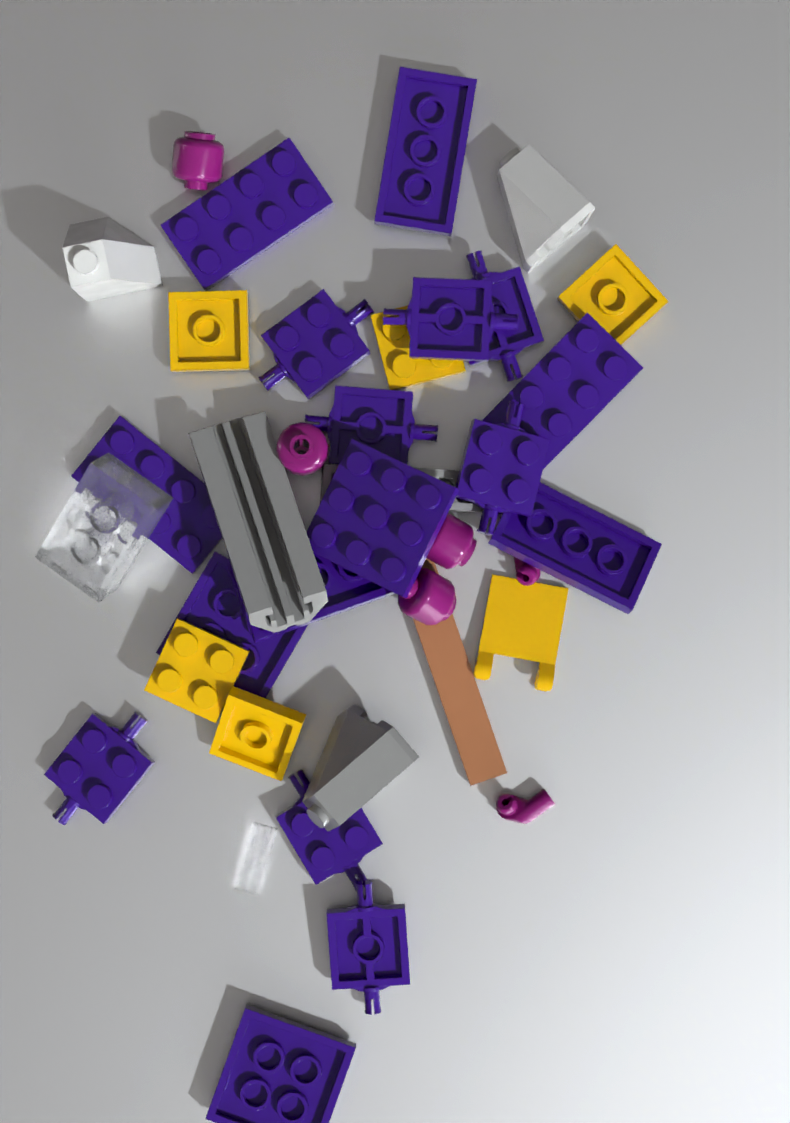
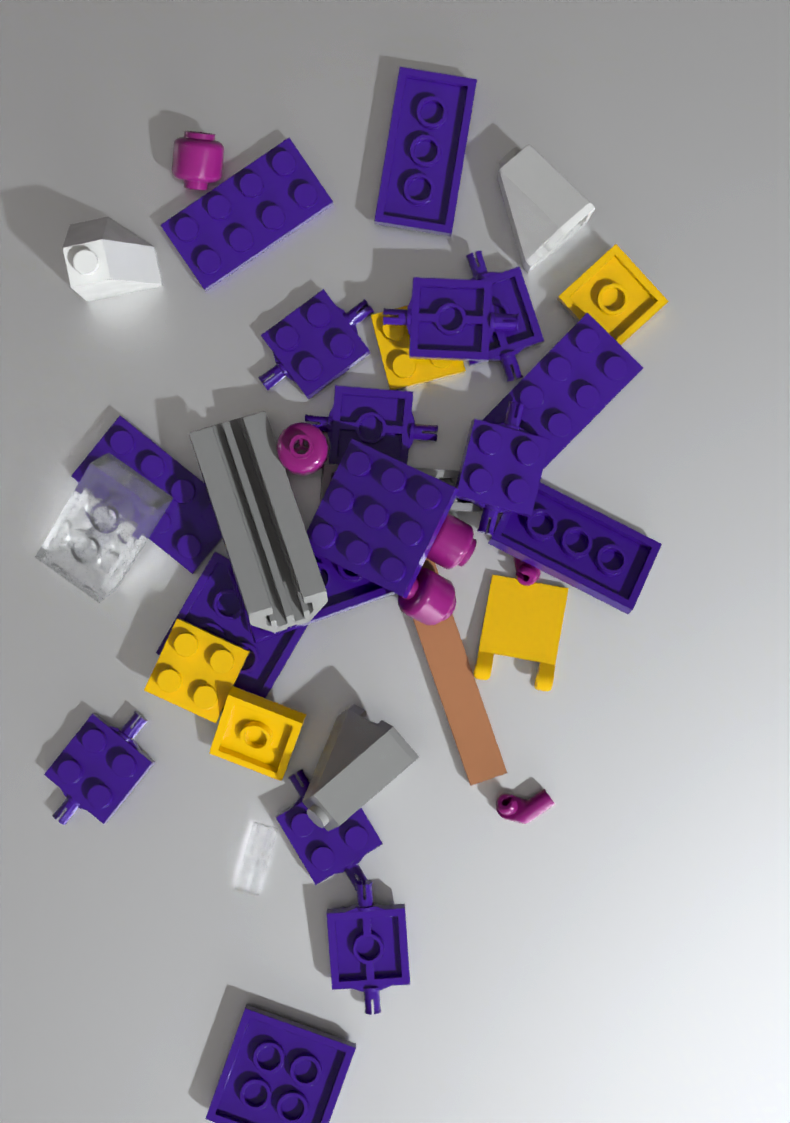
(209, 331): yellow plate -> none

